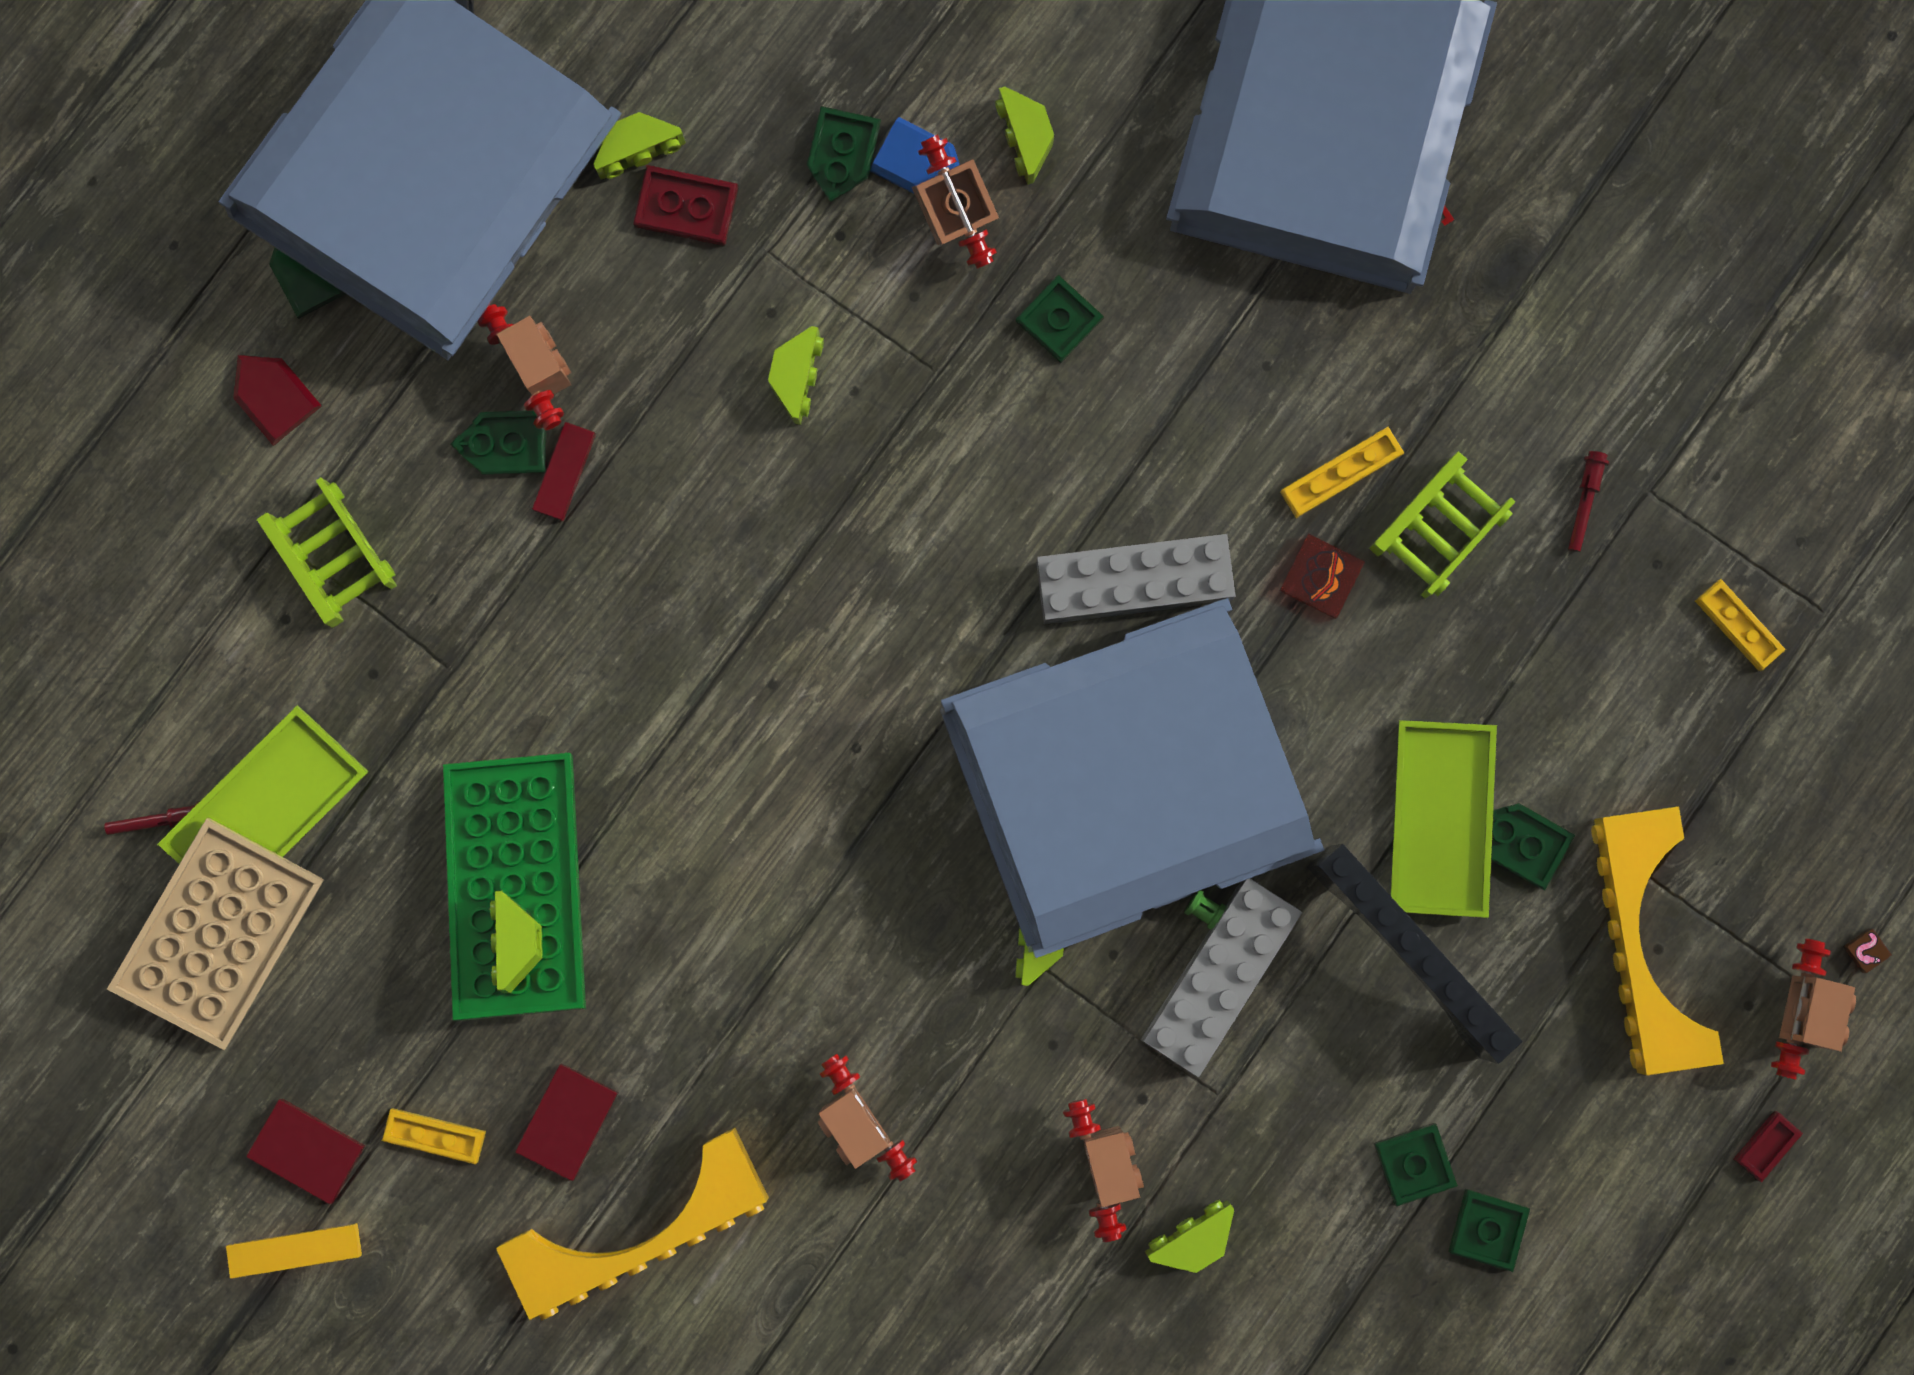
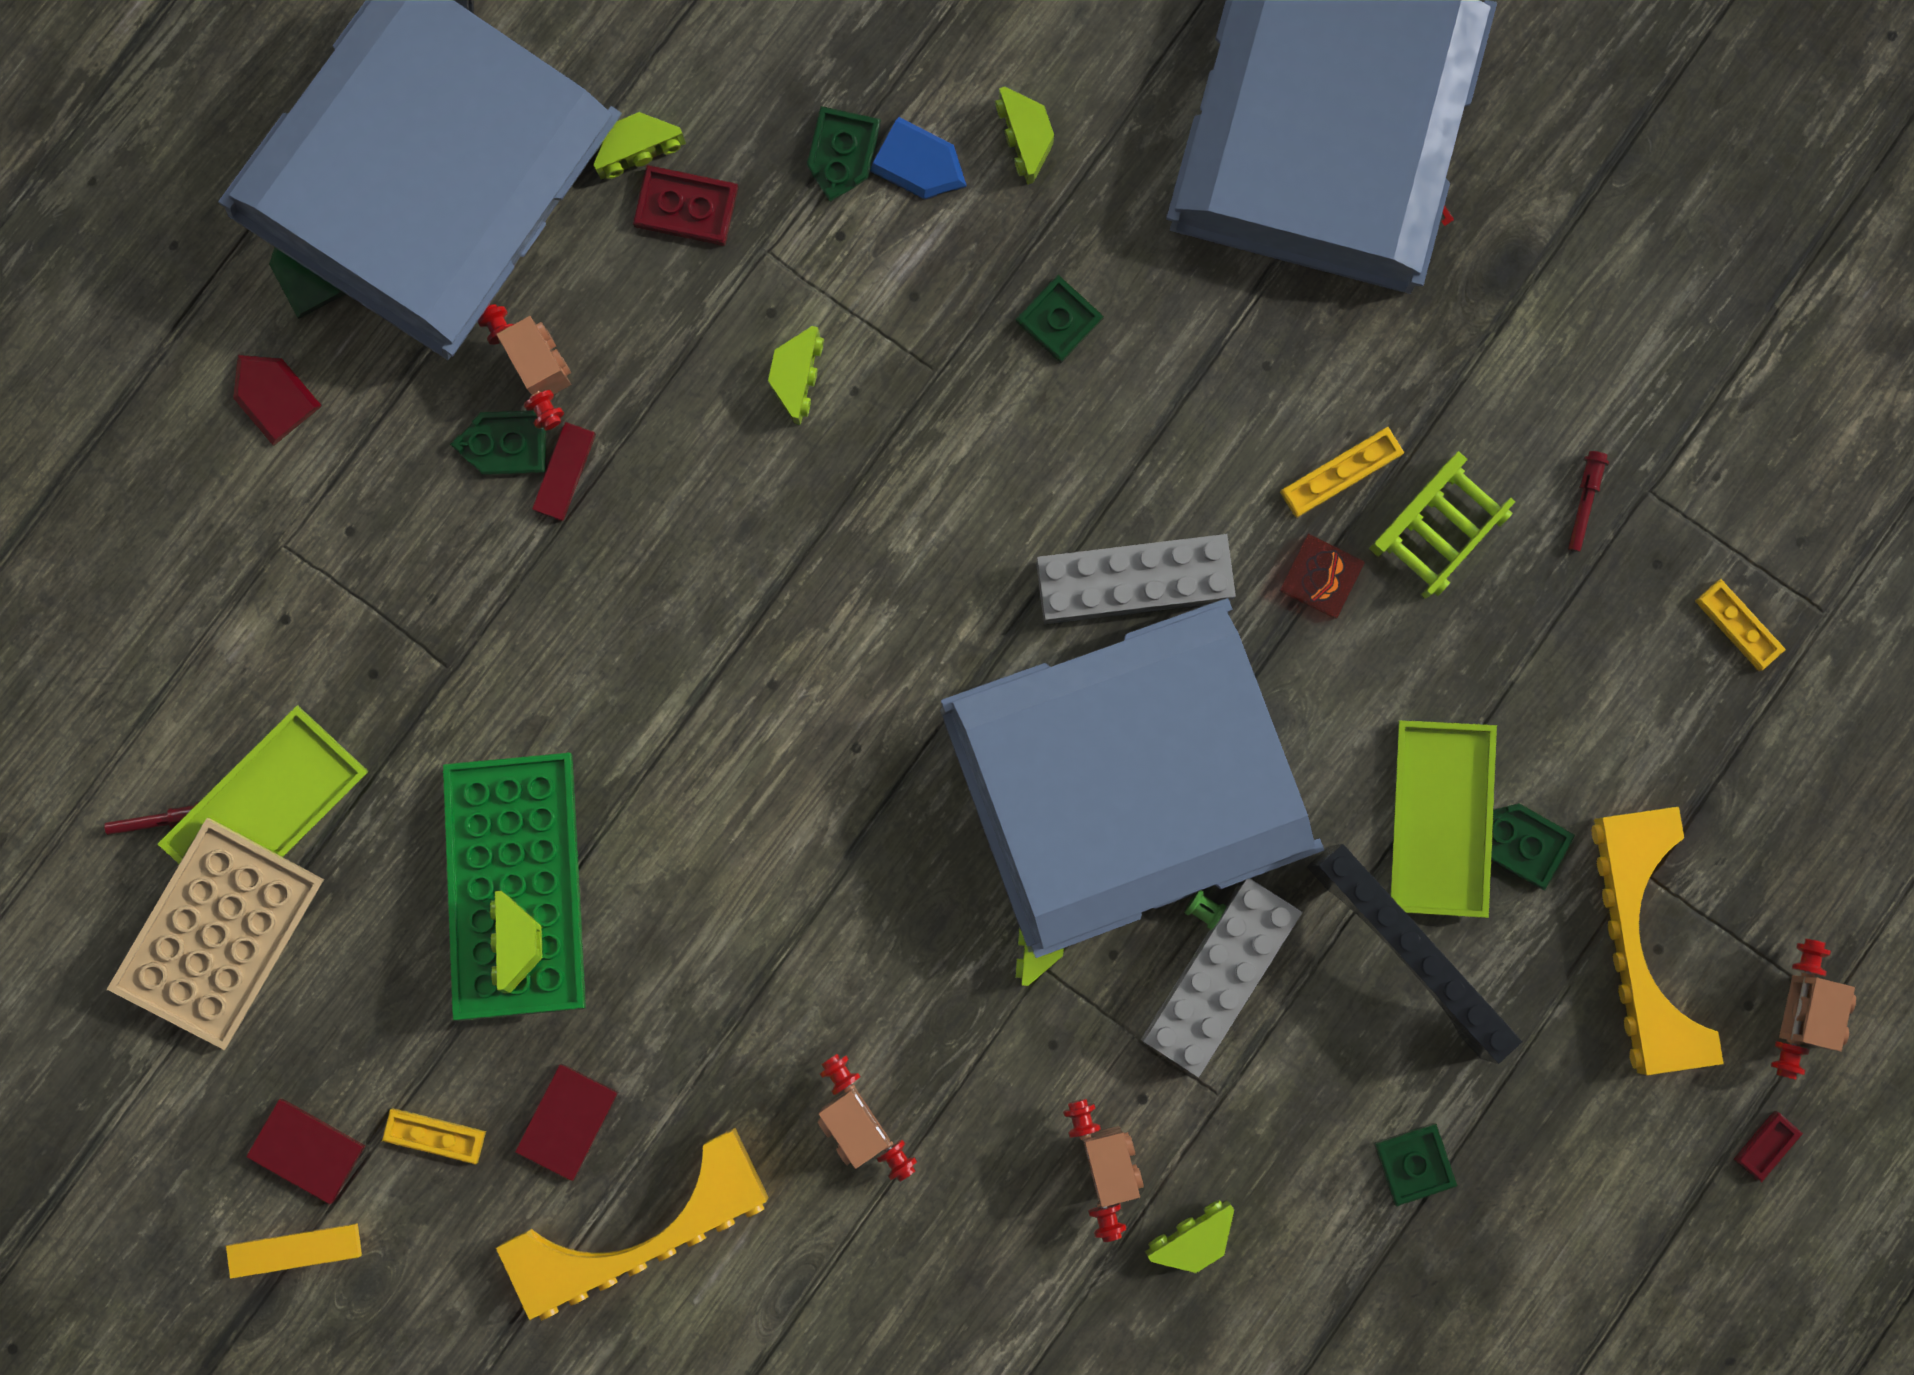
(296, 554): lime fence -> none
(955, 202): nougat brick -> none
(1489, 1230): dark green tile -> none
(1867, 950): reddish brown tile -> none

